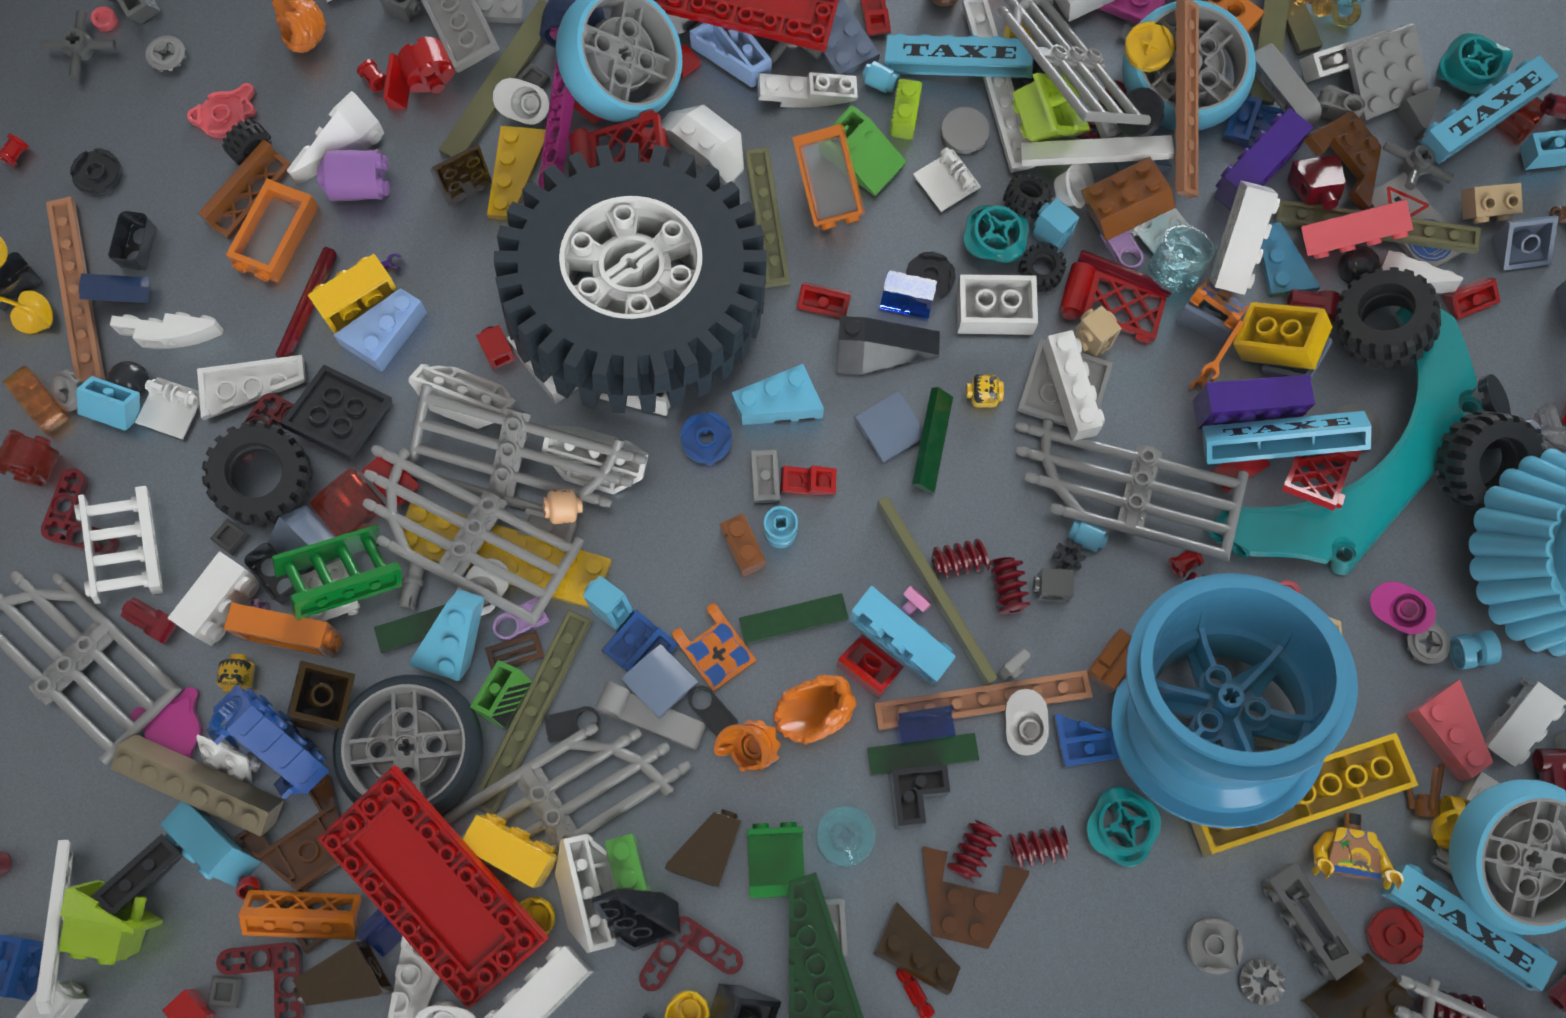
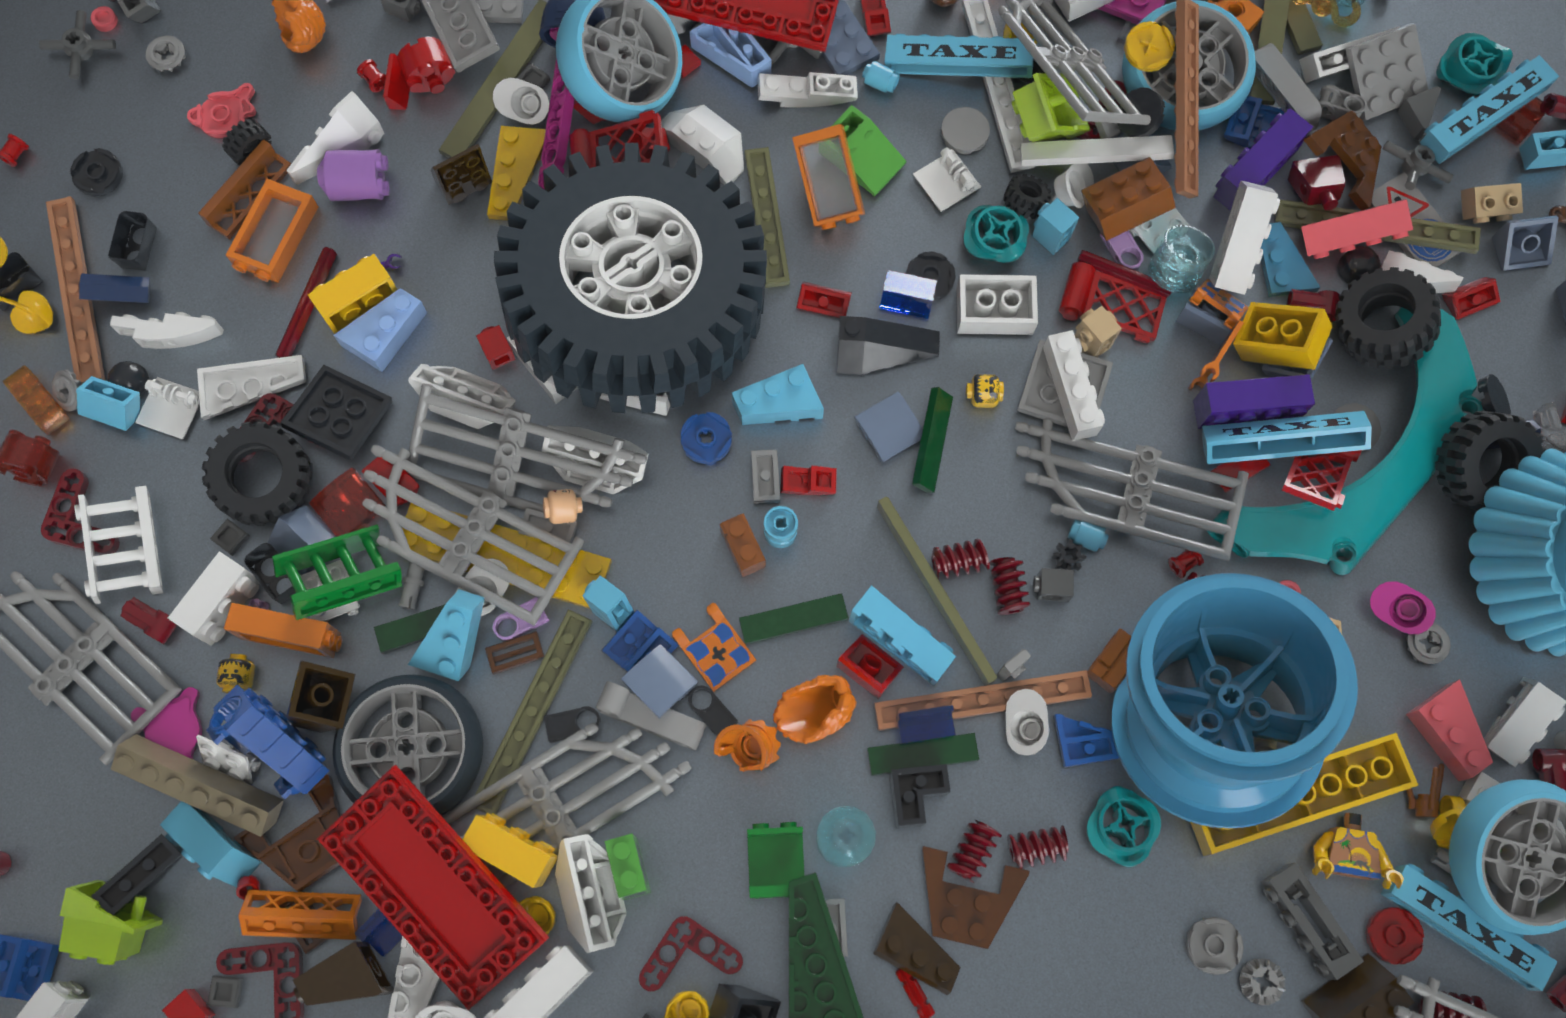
(51, 953): white tile -> none
(501, 694): bright green brick -> none
(638, 916): black wedge -> none
(708, 850): dark brown slope -> none
(905, 109): lime brick -> none
(916, 601): bright pink tile -> none
(1048, 255): black tyre -> none
(1477, 649): medium azure wheel -> none

